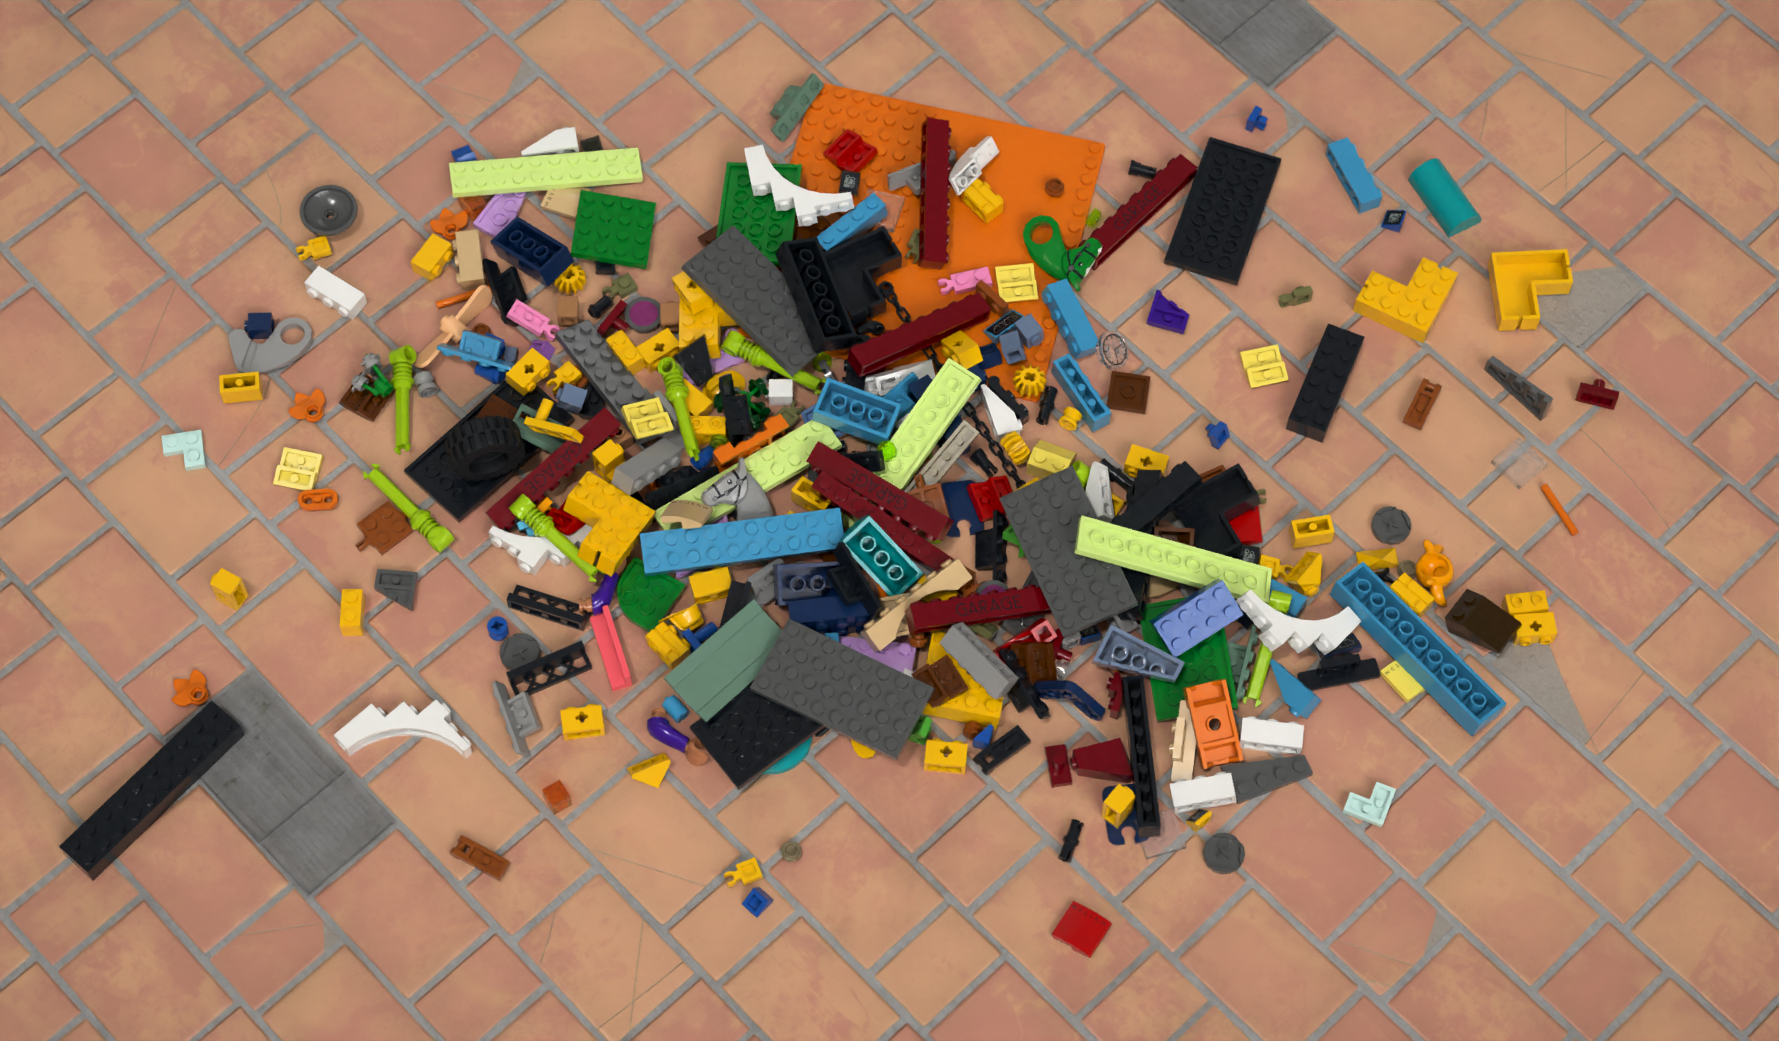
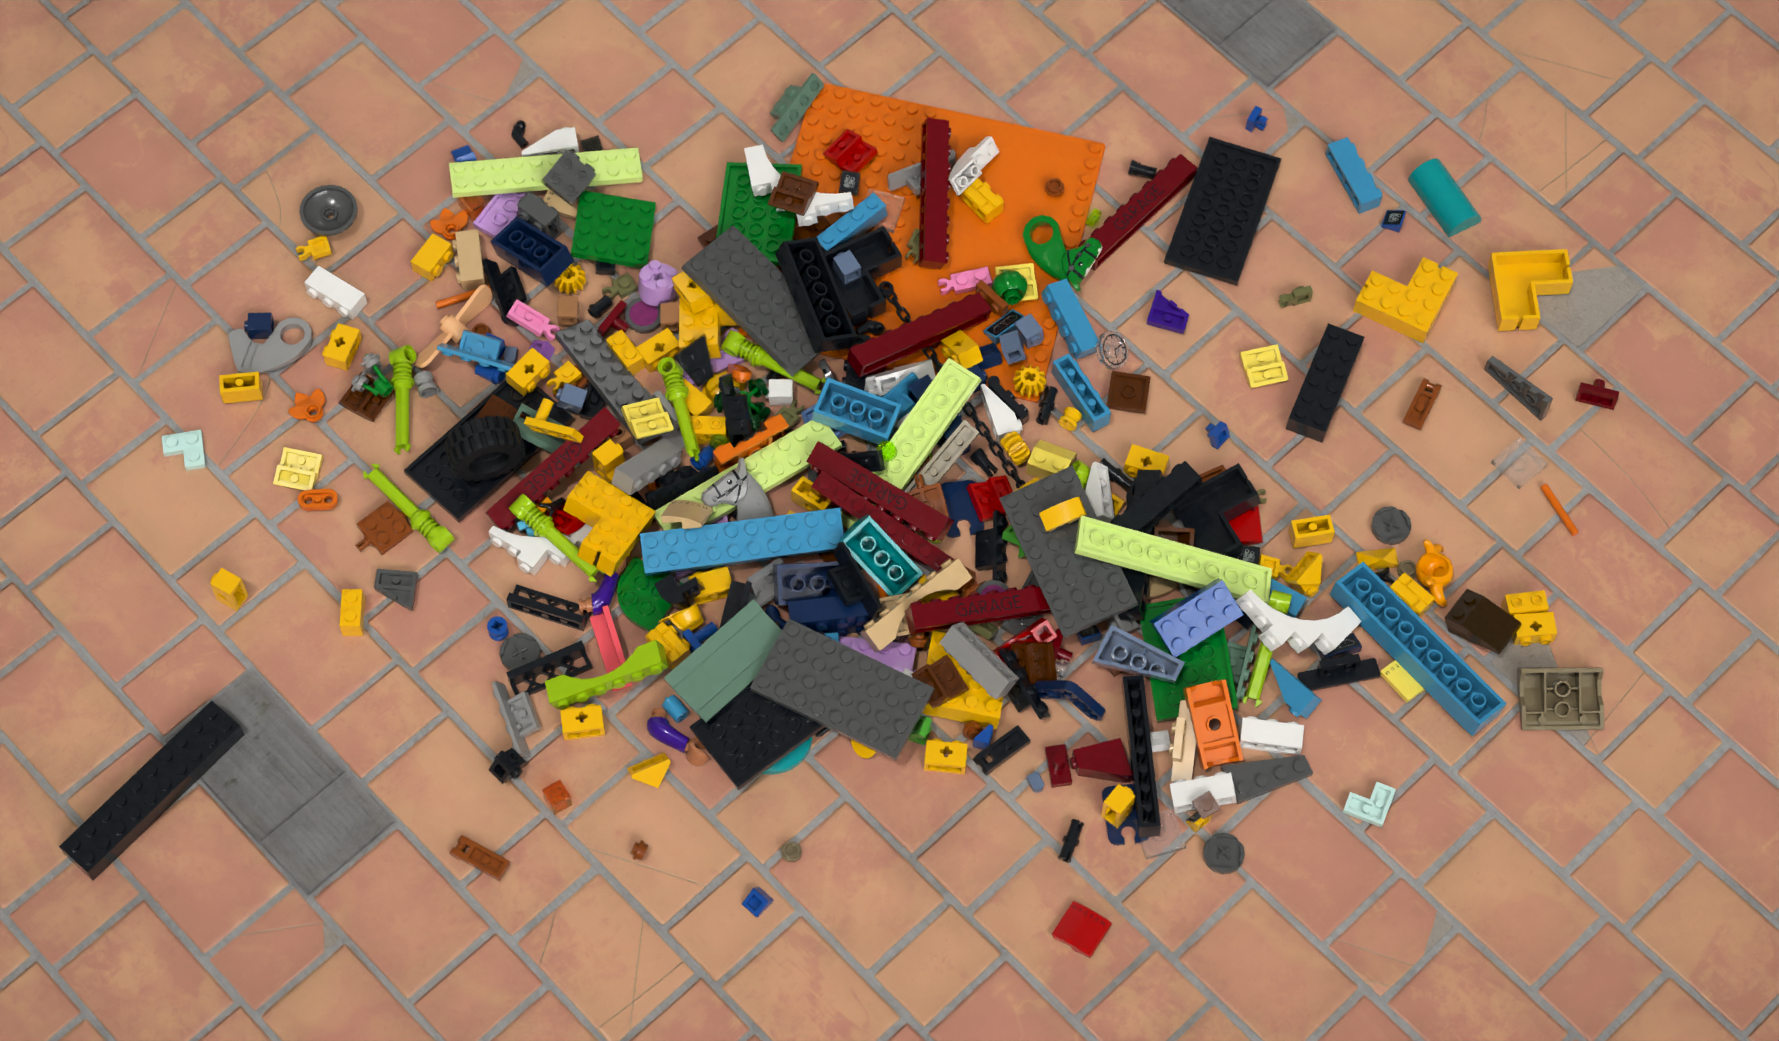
(189, 688): orange plate -> none
(342, 346): none -> yellow brick
(404, 720): white arch -> none
(507, 765): none -> black brick
(518, 133): none -> black arm
(537, 213): none -> dark grey brick
(553, 505): none -> black bar
(569, 177): none -> dark grey brick
(639, 850): none -> dark orange plate
(644, 661): none -> lime arch
(656, 283): none -> lavender brick
(677, 594): none -> black brick
(739, 372): none -> orange plate
(746, 872): yellow plate -> none
(773, 613): none -> dark blue arm
(793, 193): none -> reddish brown slope
(822, 355): clear neon green tile -> none
(846, 267): none -> sand blue brick
(1008, 284): none -> green plant
(1035, 782): none -> sand blue piece
(1062, 513): none -> yellow slope
(1071, 641): light grey slope -> none
(1115, 693): dark red slope -> none
(1160, 741): none -> white plate
(1206, 805): none -> plate
(1560, 698): none -> dark tan piece

